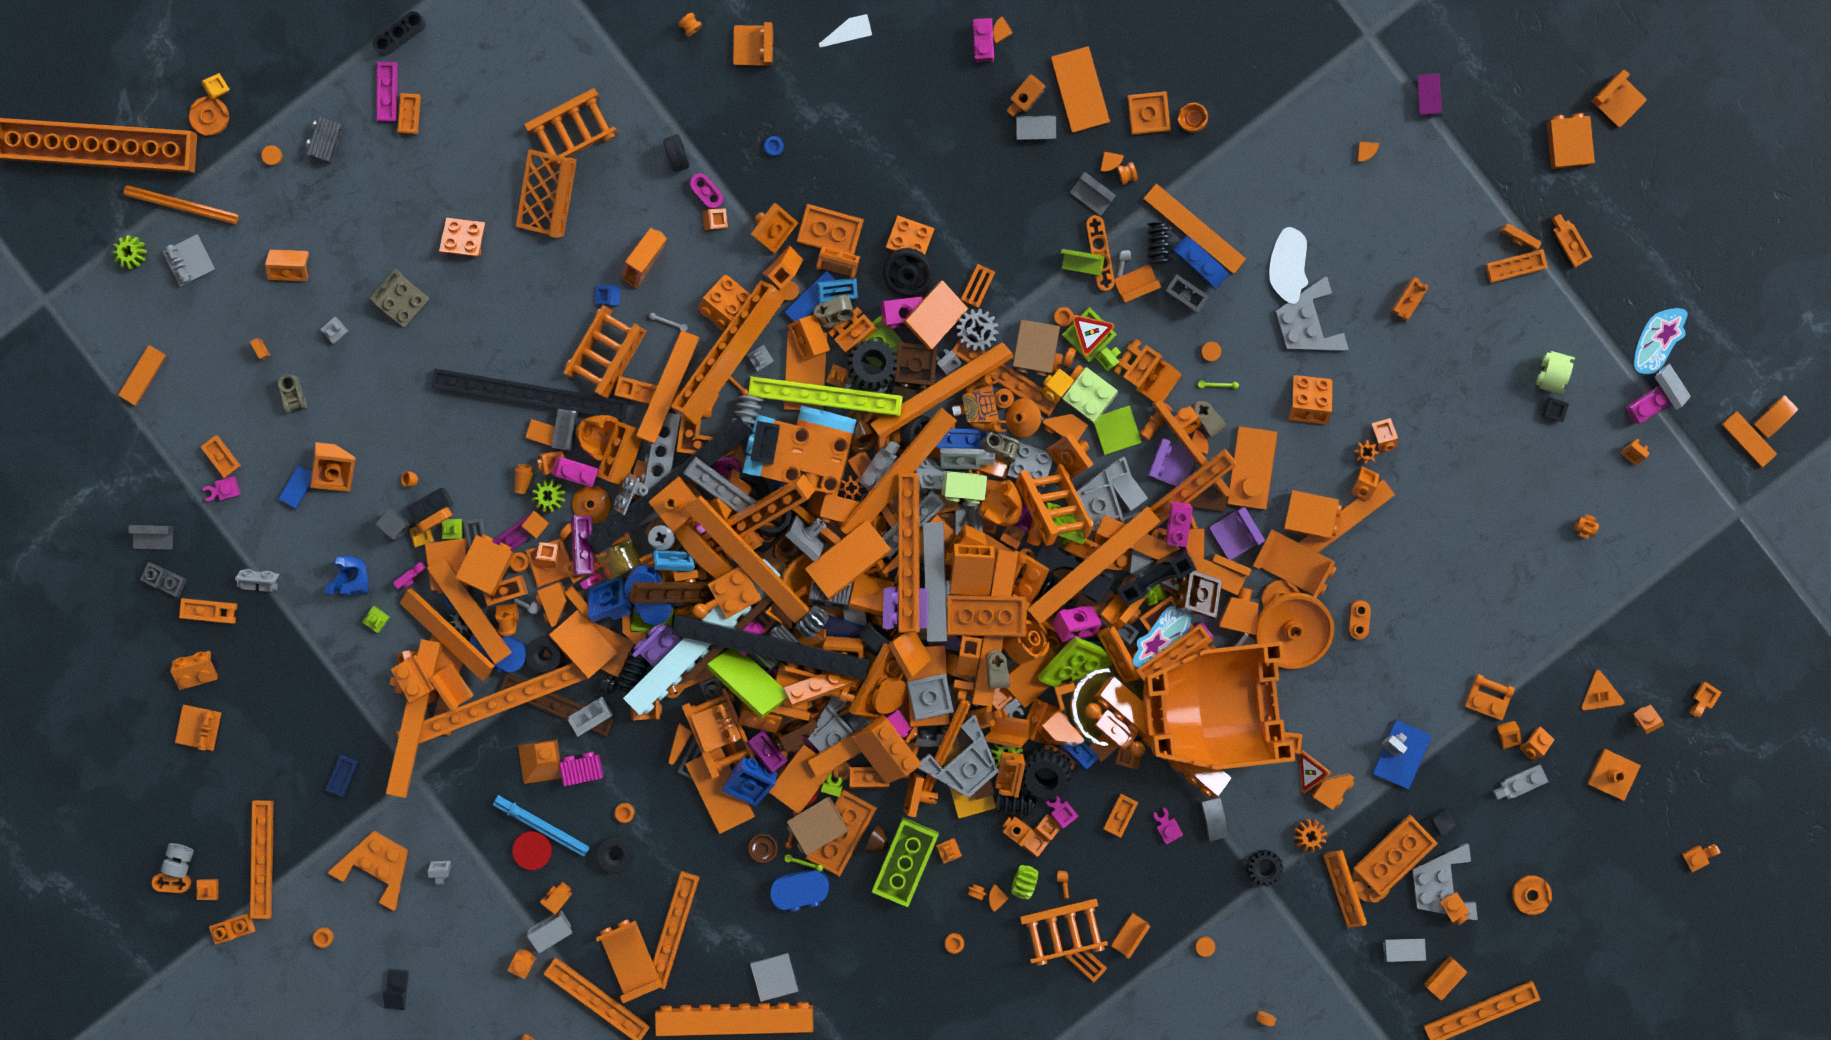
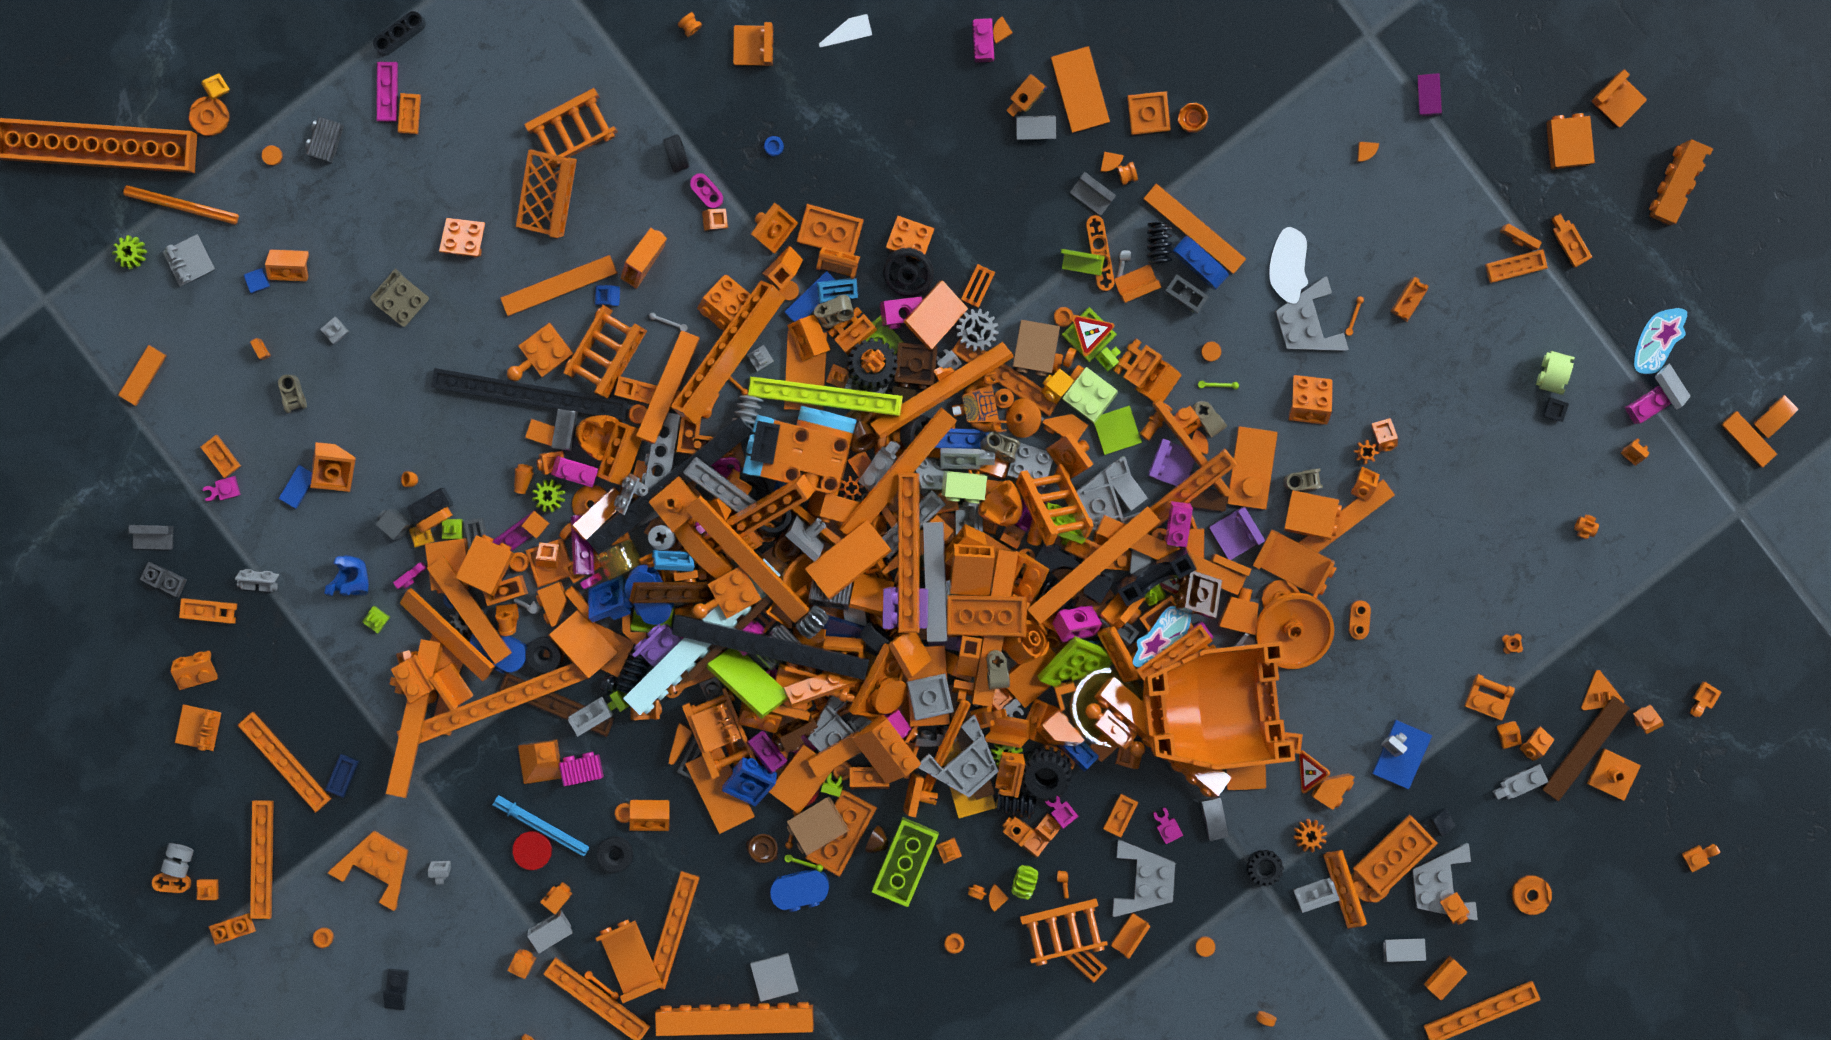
(257, 280): none -> blue tile
(284, 762): none -> orange tile
(544, 351): none -> orange plate
(558, 285): none -> orange tile
(589, 975): none -> orange hinge
(596, 515): none -> tile
(618, 701): none -> lime tile
(637, 413): none -> orange tile
(649, 815): none -> orange panel
(872, 361): none -> orange gear
(941, 373): none -> orange tile
(1152, 882): none -> light grey wing
(1247, 777): none -> orange bracket
(1306, 480): none -> dark tan piece
(1316, 894): none -> light grey hinge
(1349, 331): none -> orange hinge
(1517, 647): none -> orange plate
(1585, 748): none -> reddish brown tile
(1679, 181): none -> orange wedge

